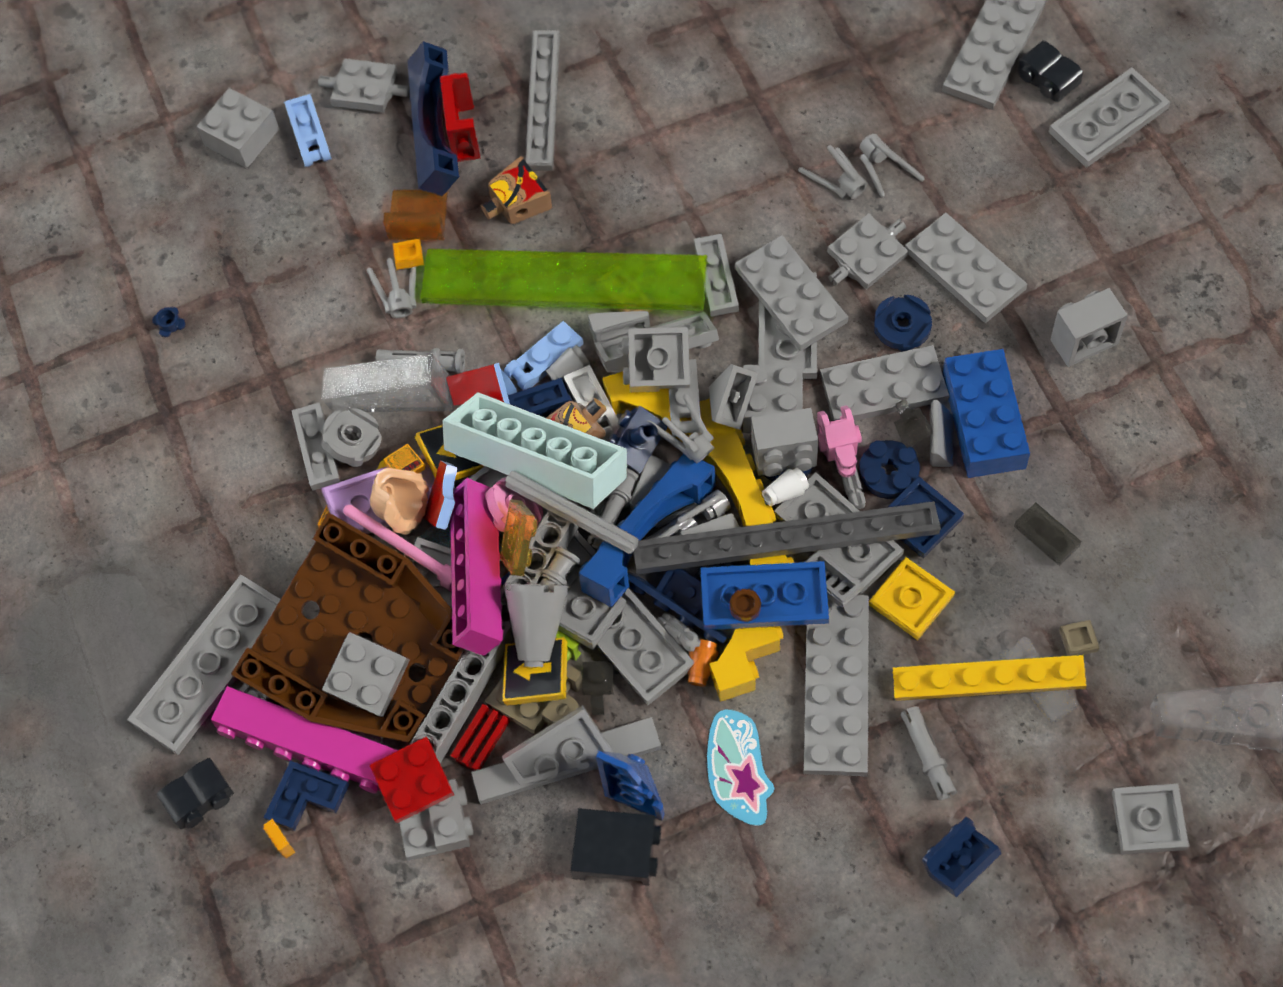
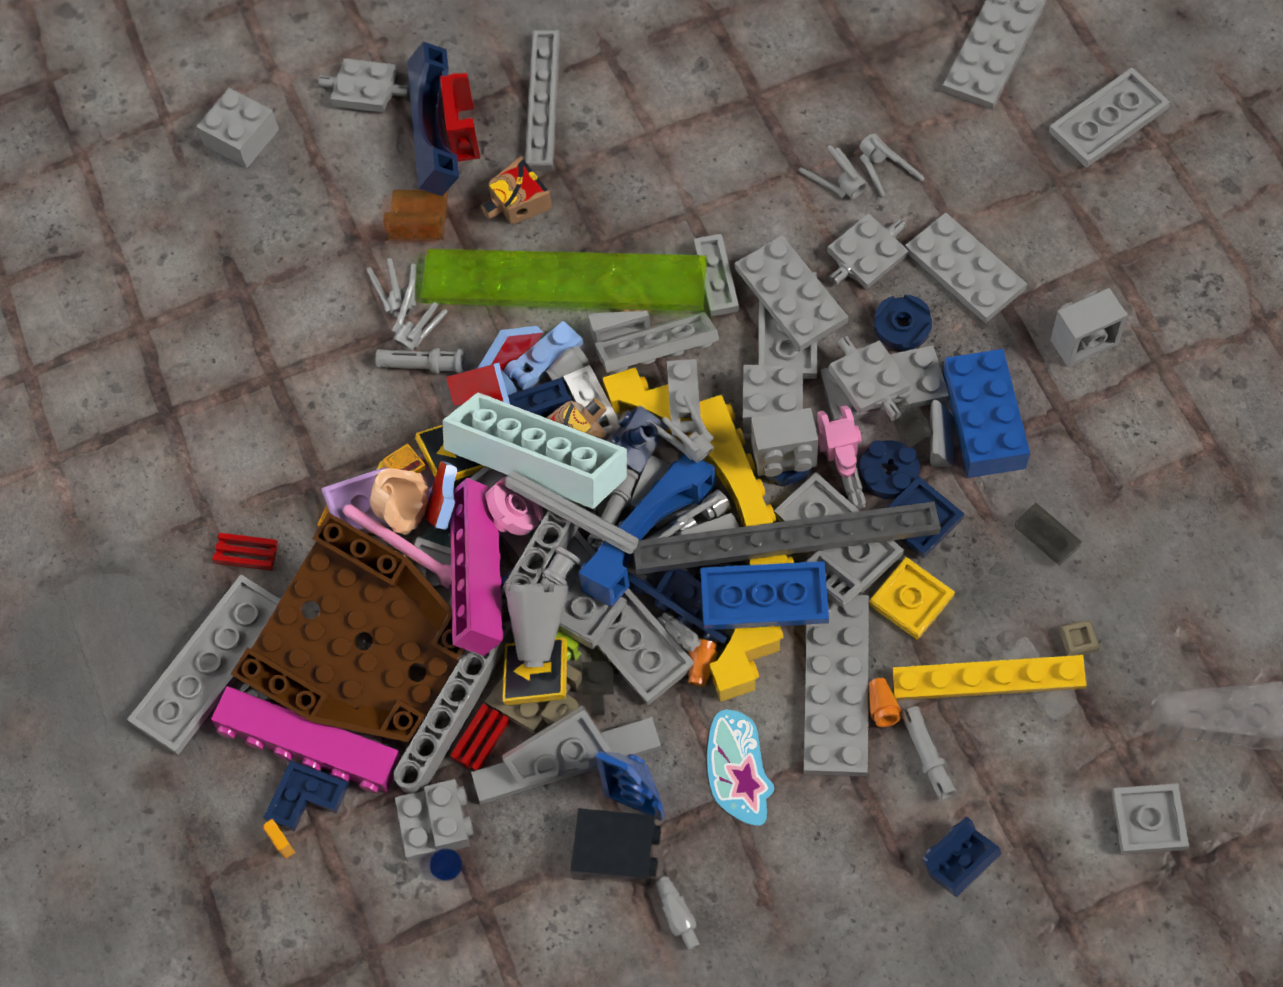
(165, 315): dark blue plate -> none
(195, 794): black brick -> none
(222, 547): none -> red tile
(307, 129): light blue plate -> none
(319, 464): light grey plate -> none
(351, 451): light grey plate -> none
(366, 674): light grey brick -> none
(388, 386): clear wedge -> none
(408, 254): light orange tile -> none
(411, 335): none -> light grey plant
(411, 780): red plate -> none
(445, 865): none -> clear blue plate
(511, 345): none -> tile
(516, 539): clear yellow plate -> none
(656, 359): light grey plate -> none
(677, 913): none -> light grey piece
(731, 395): light grey slope -> none
(745, 605): reddish brown tile -> none
(786, 487): white cone -> none
(869, 377): none -> light grey plate
(883, 705): none -> orange cone
(1050, 71): black brick -> none

